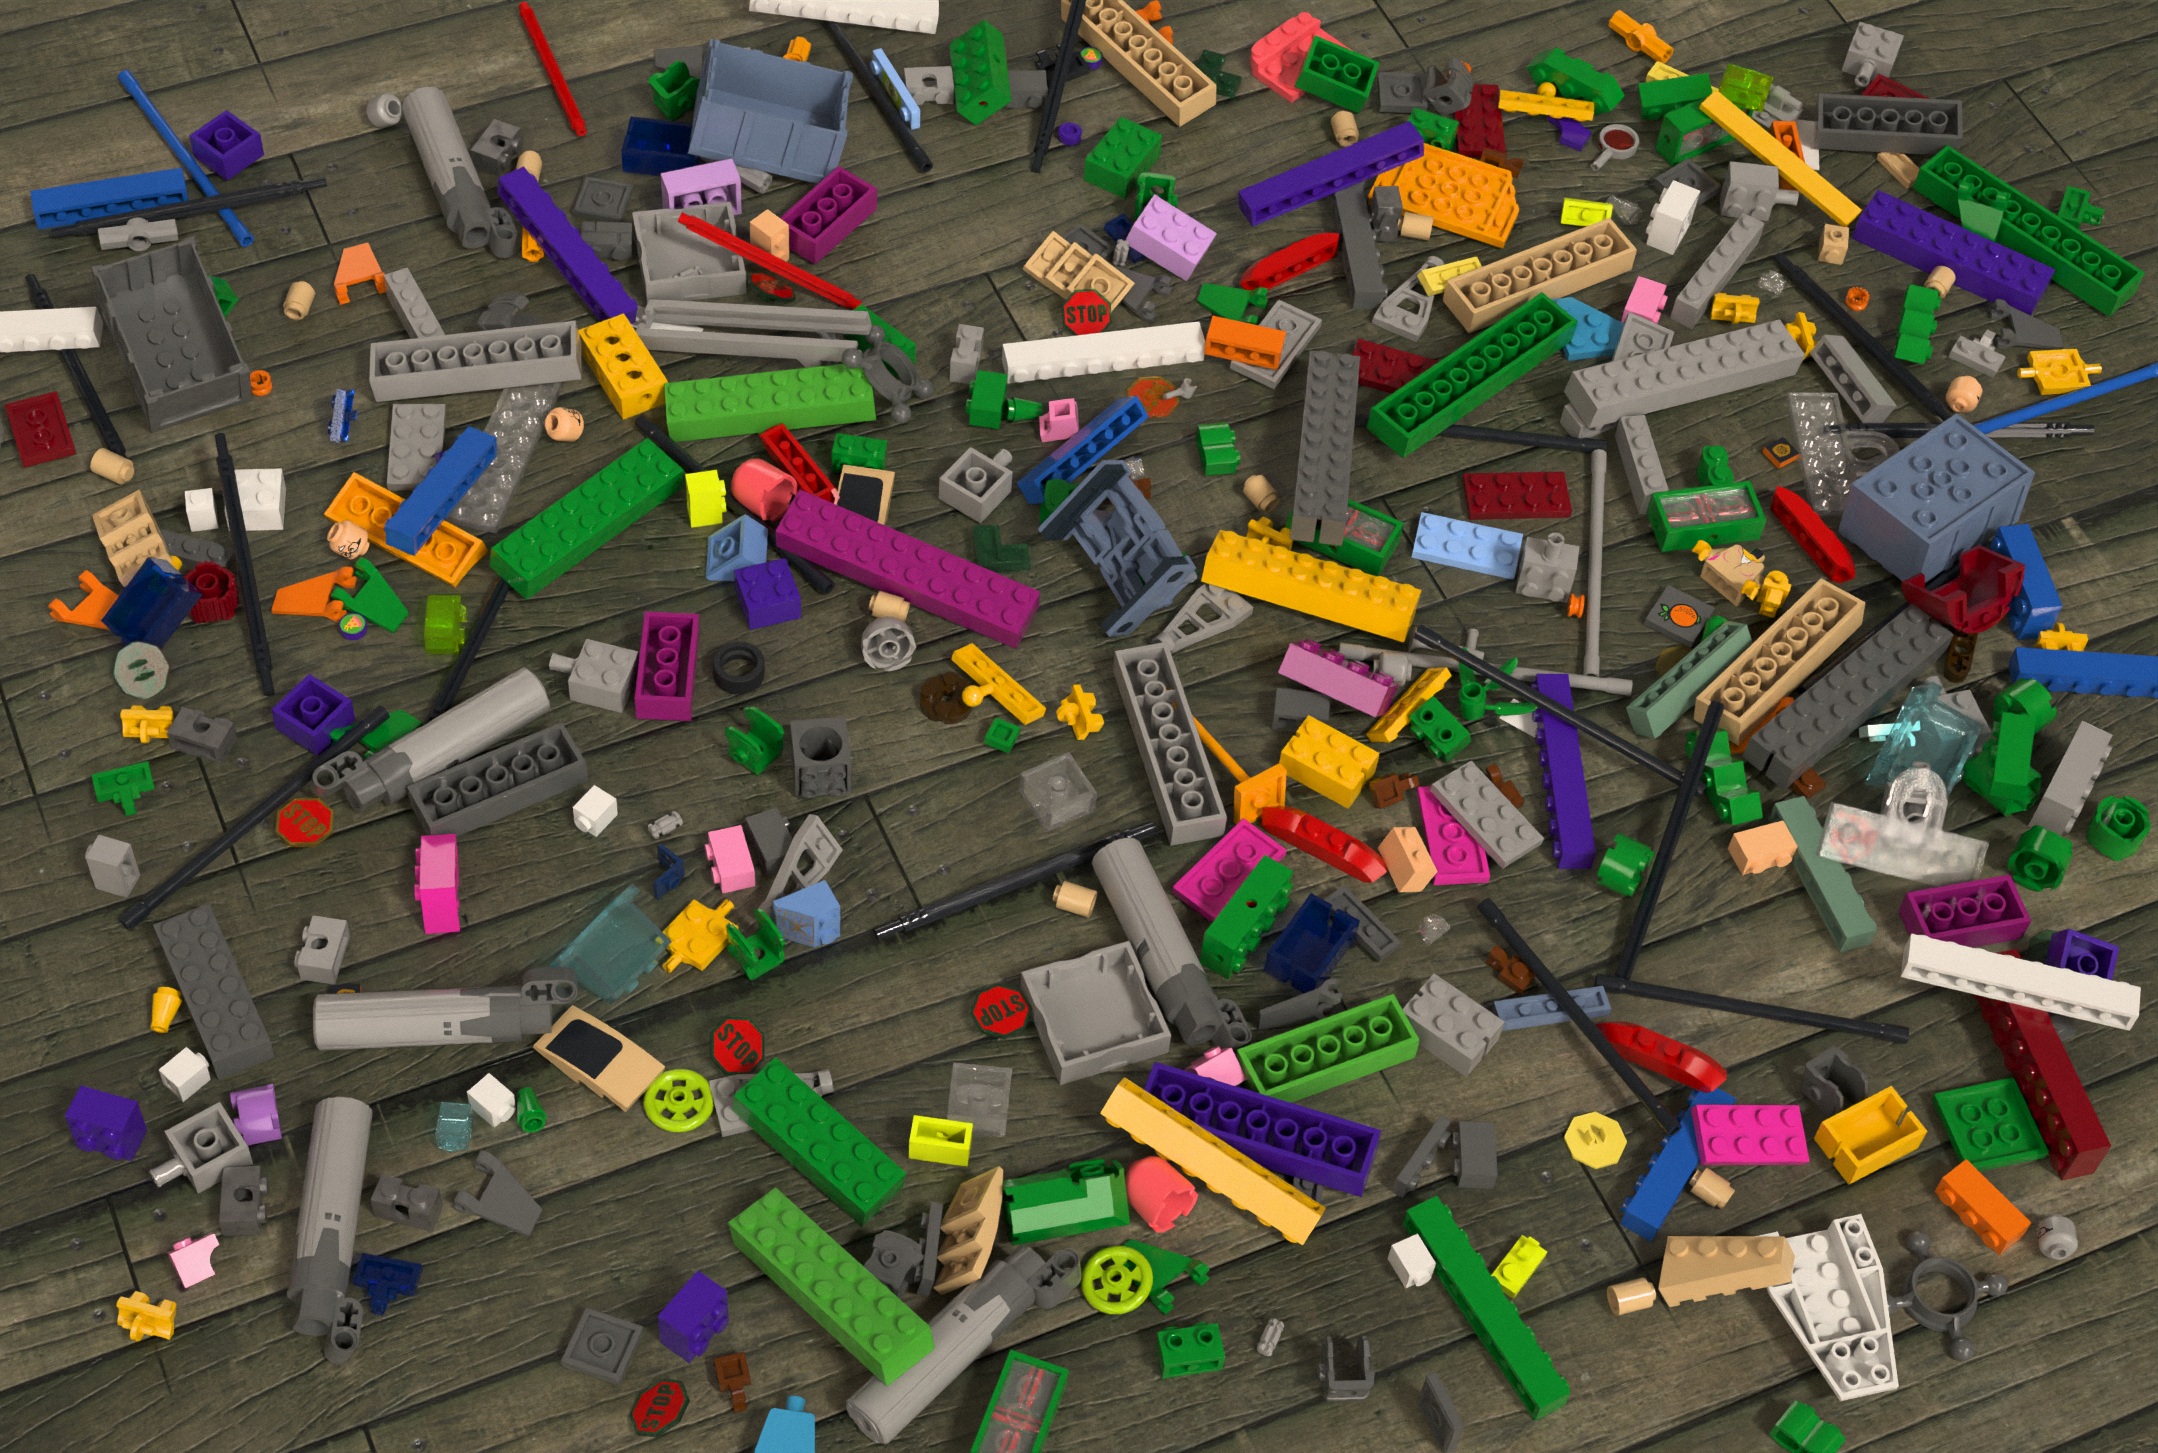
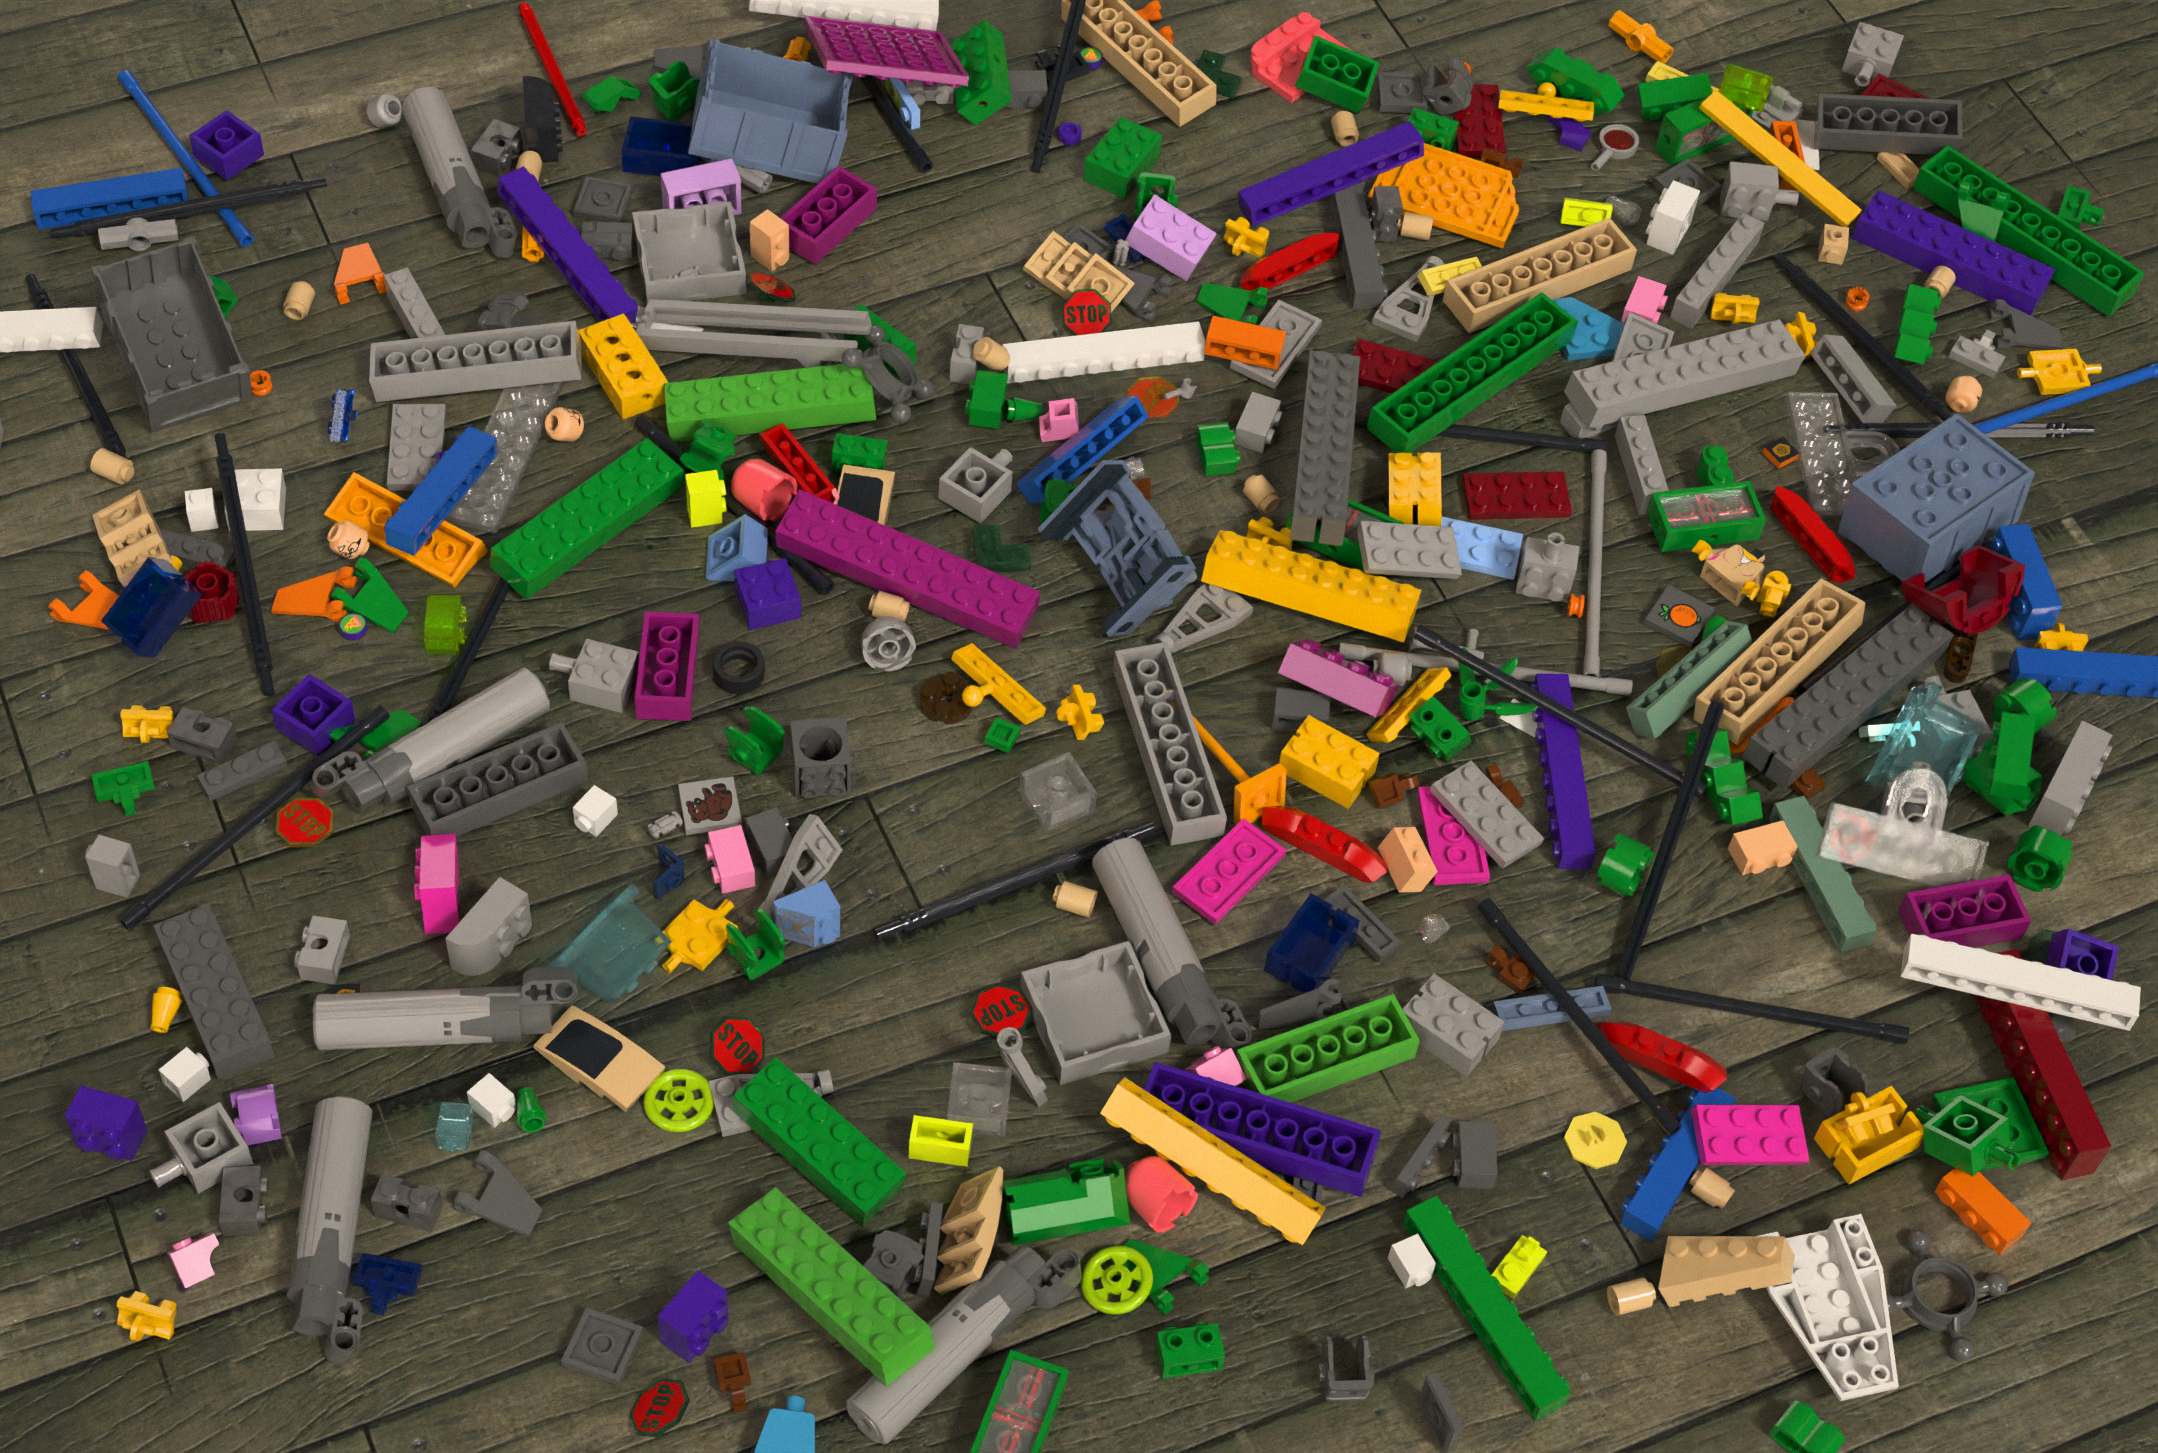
(40, 429): dark red plate -> none
(141, 669): piece -> none
(242, 770): none -> dark grey plate
(489, 929): none -> light grey brick
(541, 119): none -> black brick
(608, 92): none -> green slope
(709, 449): none -> green piece
(709, 805): none -> tile
(768, 261): red piece -> none
(885, 51): none -> magenta plate
(991, 354): none -> tan brick
(1021, 1069): none -> light grey plate
(1245, 239): none -> yellow hips
(1247, 917): green brick -> none
(1257, 422): none -> light grey brick
(1270, 1337): light grey piece -> none
(1408, 550): none -> light grey plate
(1415, 482): none -> yellow piece
(1772, 282): clear plate -> none
(1854, 1125): none -> yellow hips
(1967, 1136): none -> green brick
(2057, 1237): light grey head -> none
(2118, 827): green brick -> none

